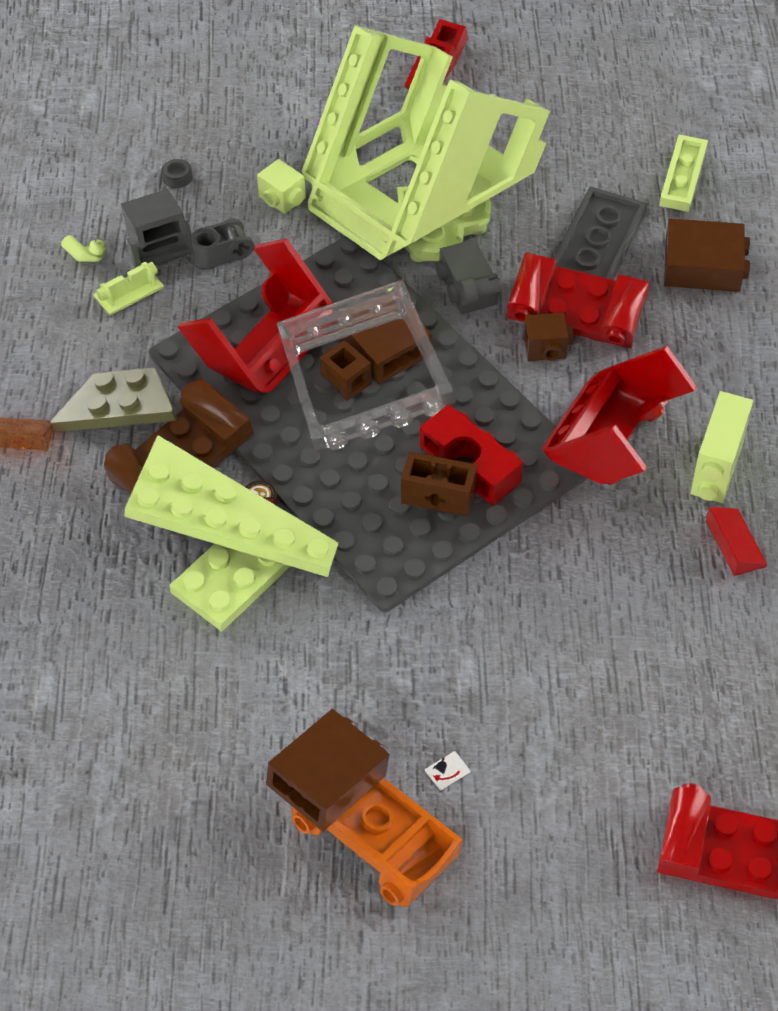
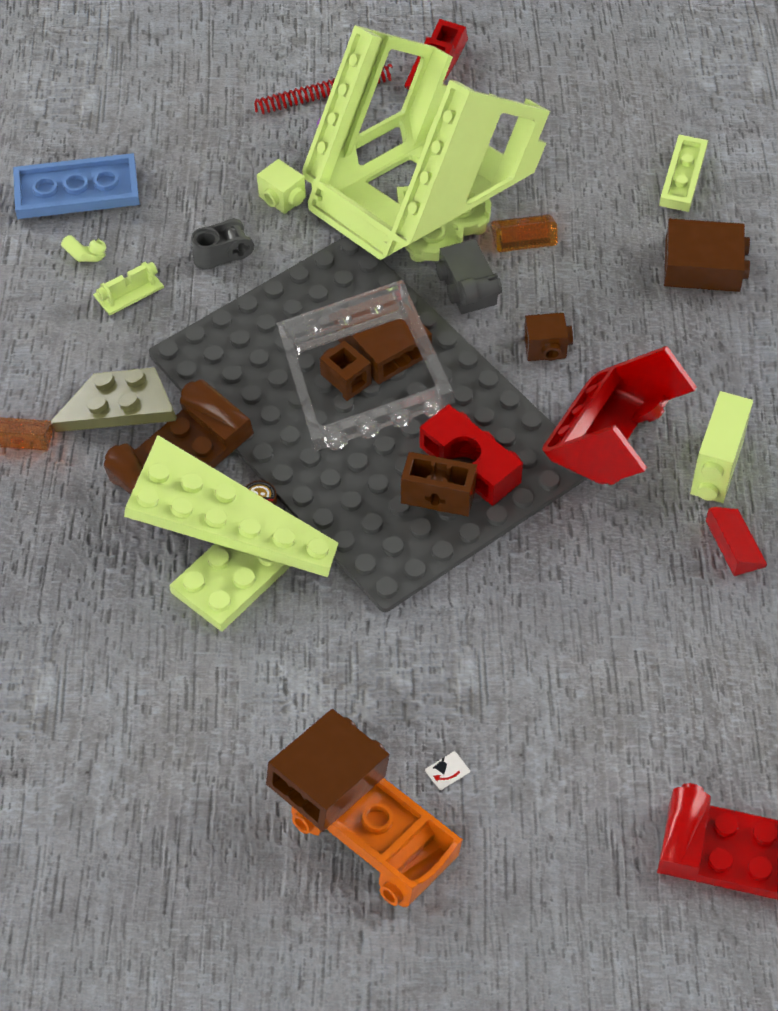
(75, 186): none -> medium blue plate
(156, 228): dark grey plate -> none
(177, 173): dark grey tile -> none
(260, 358): red windscreen -> none
(305, 92): none -> red piece
(524, 233): none -> clear orange slope
(591, 304): red piece -> none
(600, 233): dark grey tile -> none

